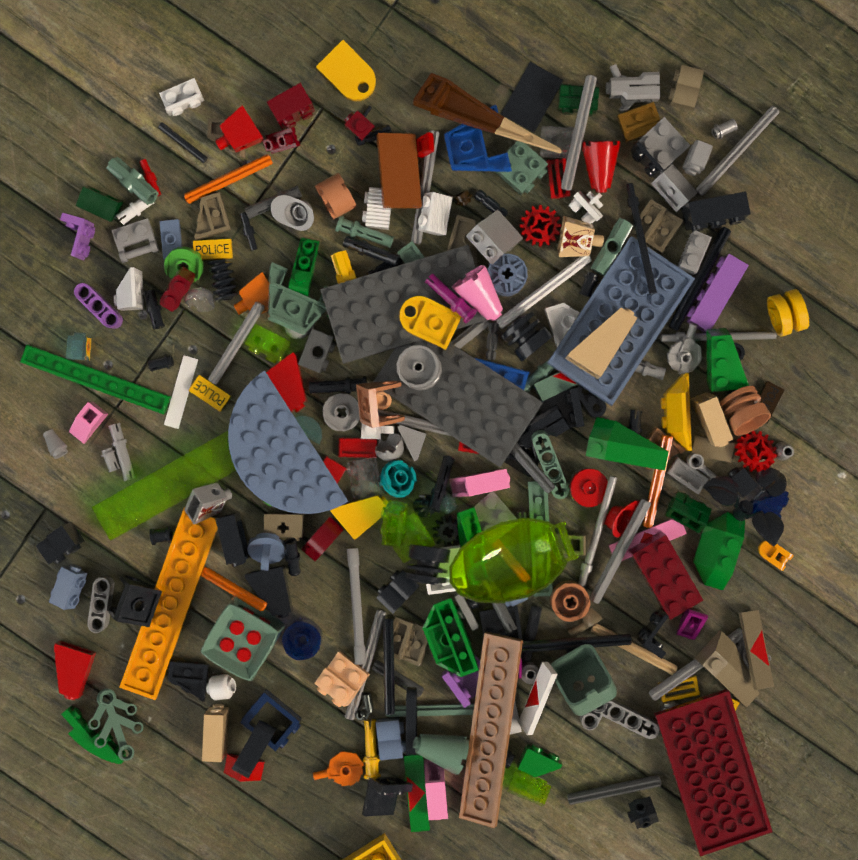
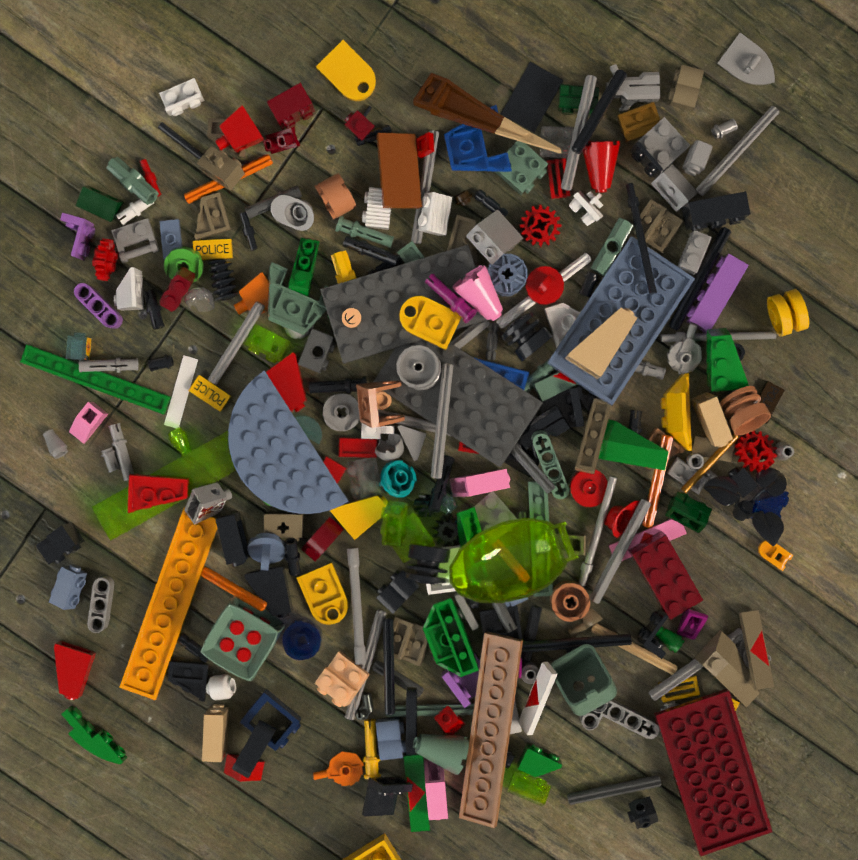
(105, 259): none -> red gear
(112, 365): none -> light grey pin
(114, 721): sand green plant -> none
(135, 591): black hose -> none
(154, 490): none -> red wing
(160, 535): black bush -> none
(179, 440): none -> clear neon green cone
(191, 646): none -> black axle
(221, 168): none -> dark tan brick
(324, 592): none -> yellow tile
(351, 317): none -> light nougat tile
(441, 423): none -> light grey axle
(449, 721): none -> red bracket
(544, 285): none -> red tile
(577, 238): tan torso -> none
(593, 436): none -> dark tan tile
(599, 111): none -> black axle
(670, 639): none -> green cone
(707, 465): none -> pearl gold bar
(719, 550): green wedge -> none
(747, 62): none -> light grey shield

